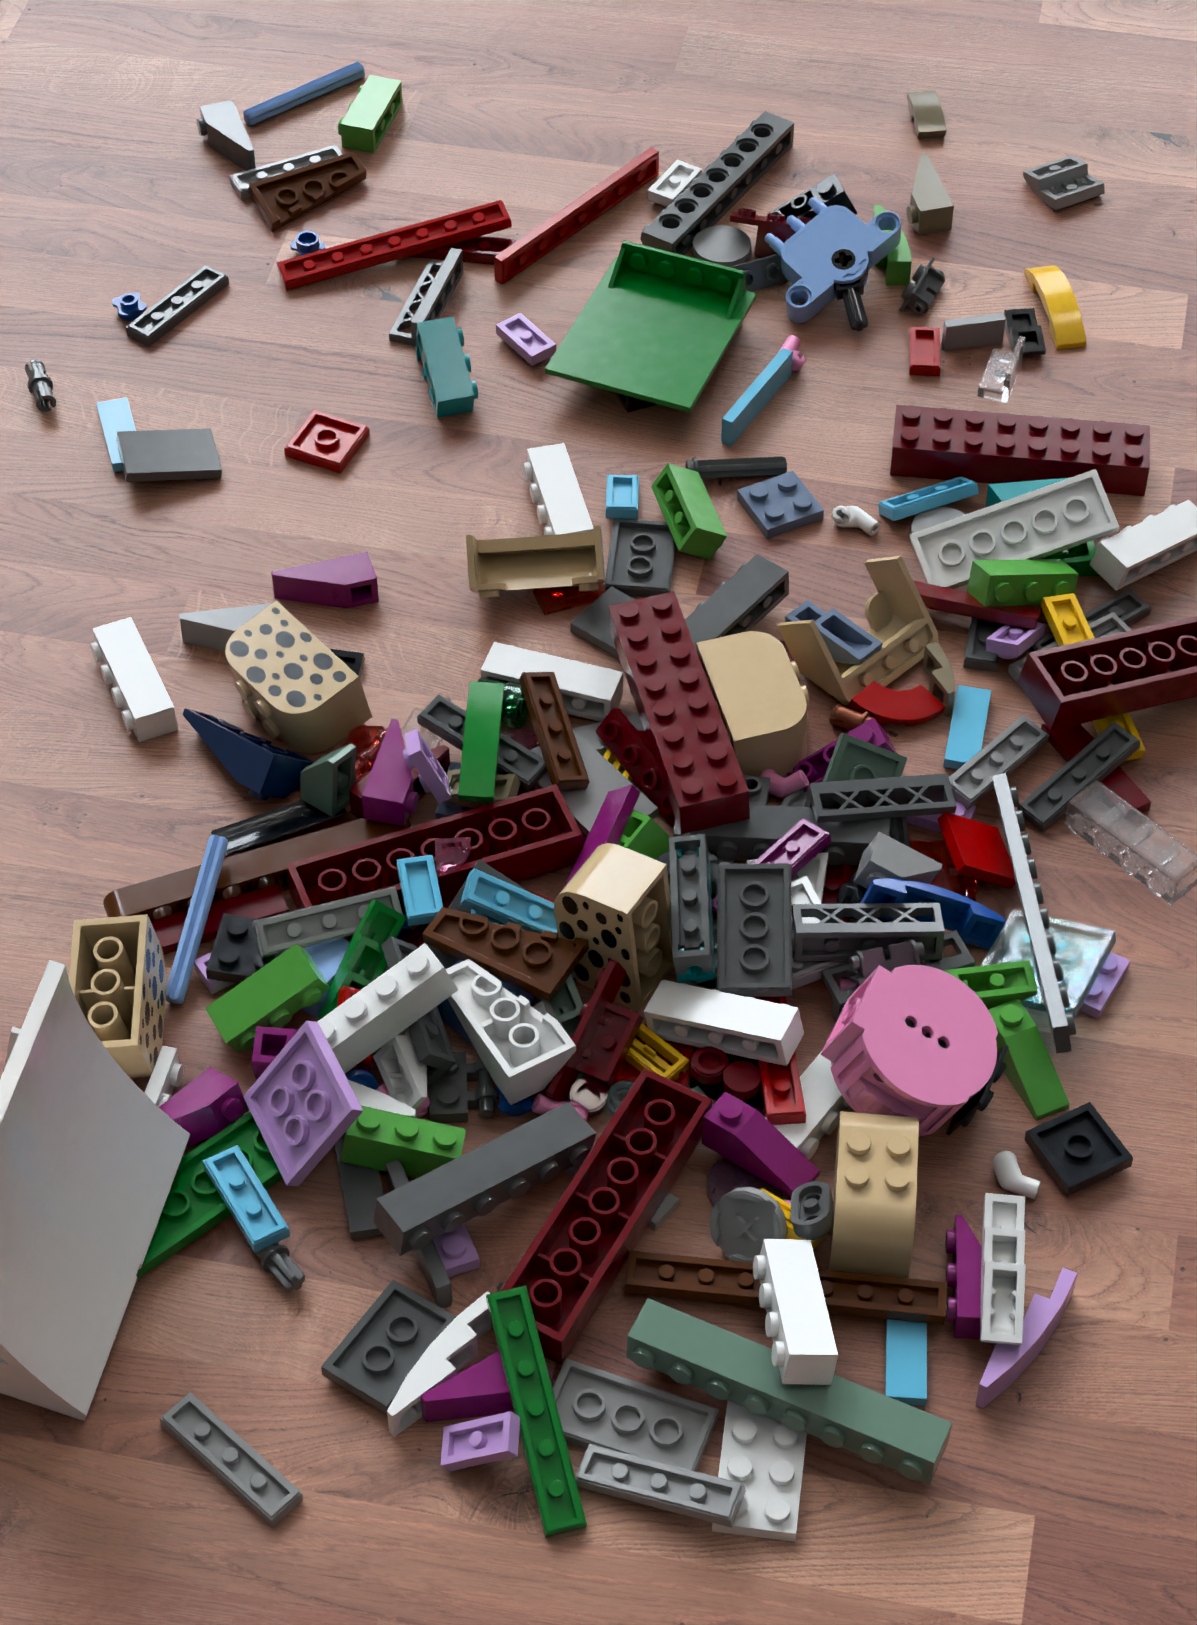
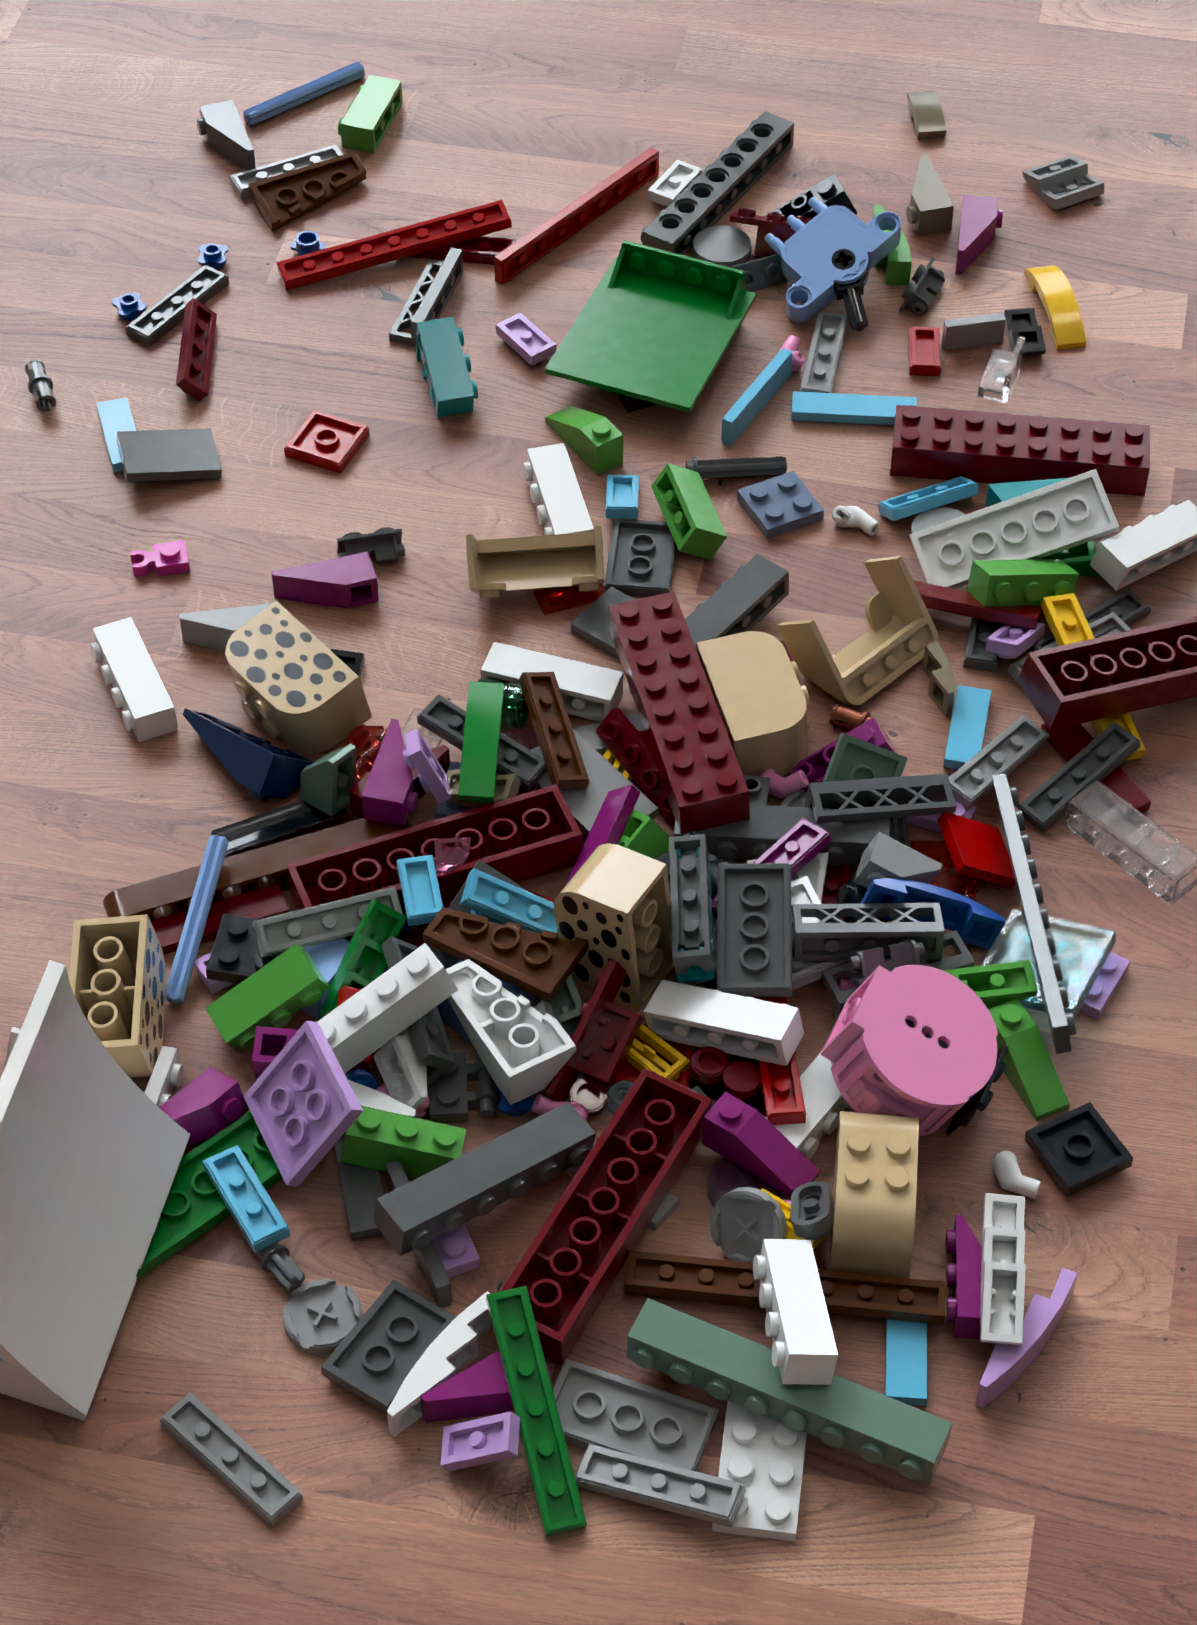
(165, 559): none -> dark pink plate
(196, 349): none -> dark red plate
(212, 255): none -> blue plate
(321, 1316): none -> light grey tile
(384, 542): none -> dark grey hinge
(589, 437): none -> bright green slope
(824, 352): none -> light grey tile
(842, 637): sand blue slope -> none
(847, 407): none -> medium azure tile
(895, 706): red tile -> none
(977, 228): none -> slope

